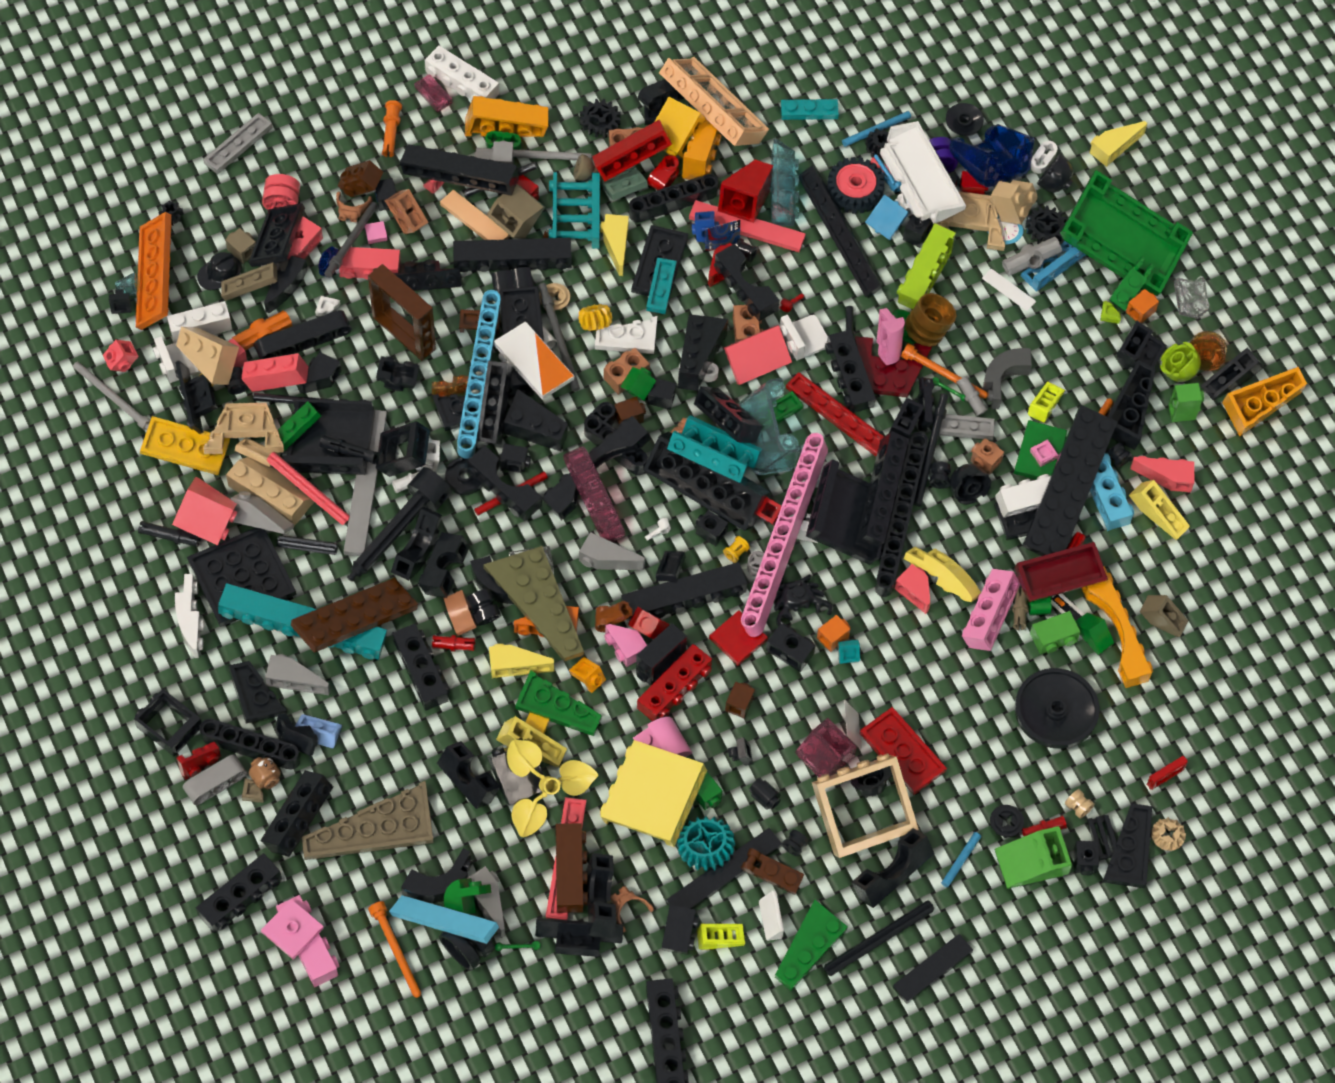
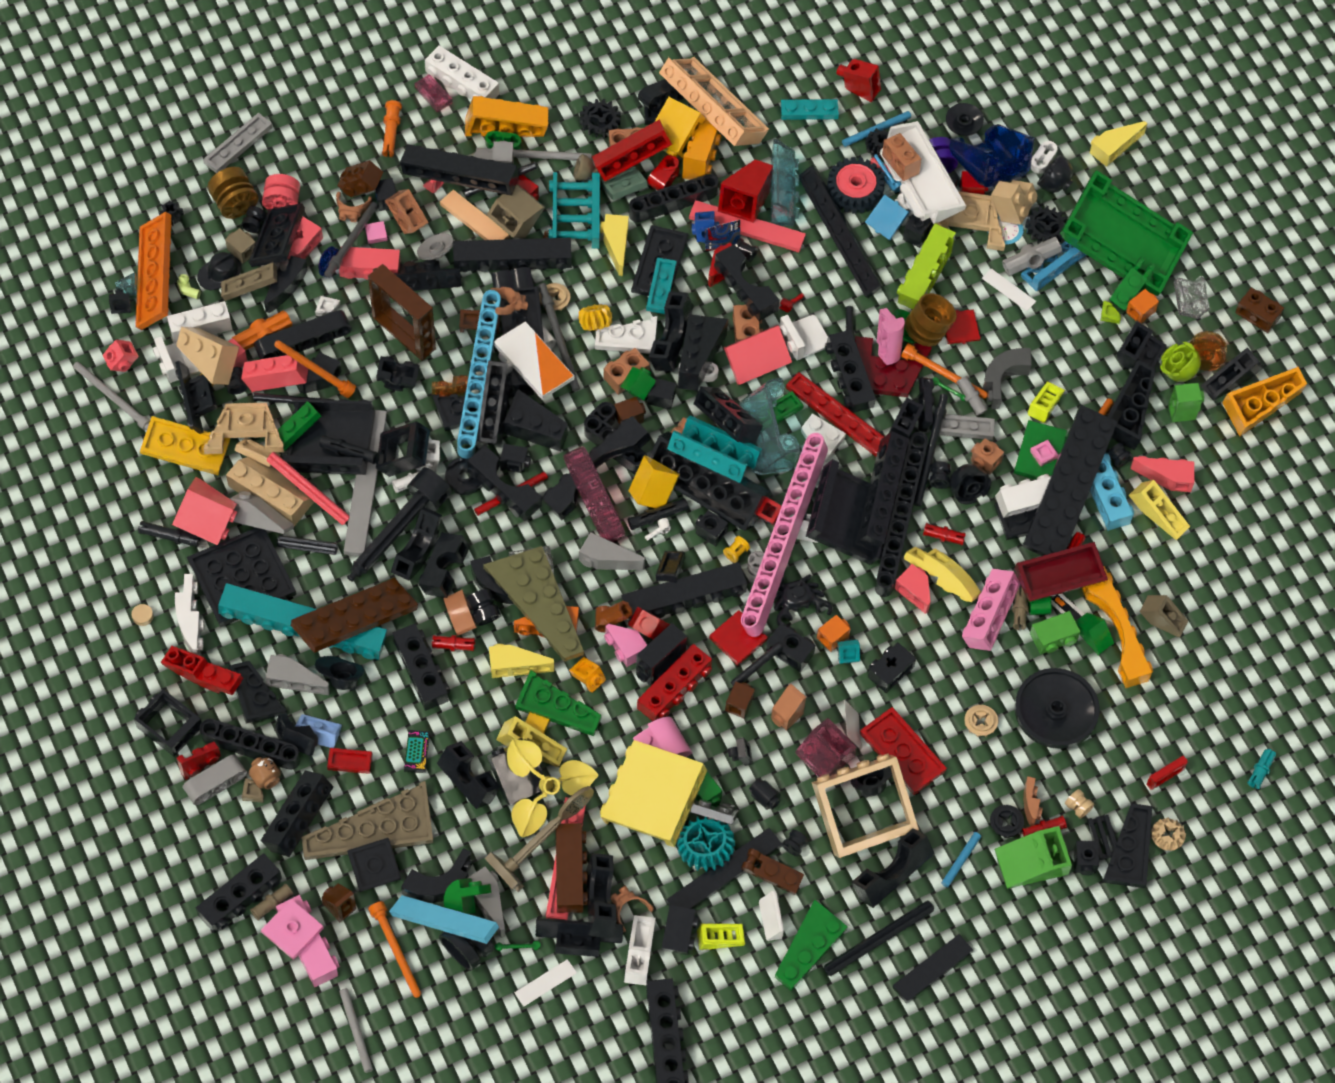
(142, 614): none -> tan tile
(185, 287): none -> yellowish green arm
(201, 672): none -> red slope
(232, 192): none -> pearl gold wheel
(253, 220): none -> black wheel
(271, 901): none -> dark tan pin
(339, 901): none -> reddish brown slope
(341, 673): none -> black piece
(344, 387): none -> orange piece
(349, 760): none -> red tile
(355, 1028): none -> light grey bar
(374, 864): none -> black tile
(417, 751): none -> tile
(435, 246): none -> light grey dish
(514, 298): none -> nougat helmet
(545, 982): none -> white sticker
(569, 809): none -> dark tan piece
(639, 950): none -> white slope
(653, 483): none -> yellow slope
(656, 514): none -> black pin
(666, 350): none -> black arch
(723, 813): none -> dark grey plate
(757, 664): none -> black bar
(788, 707): none -> nougat slope
(831, 435): none -> white wing
(861, 78): none -> red torso
(891, 667): none -> black brick
(901, 157): none -> nougat brick
(944, 534): none -> red pin
(964, 328): none -> red piece
(980, 712): none -> tan gear
(1031, 803): none -> nougat slope
(1259, 310): none -> reddish brown brick
(1261, 768): none -> teal axle

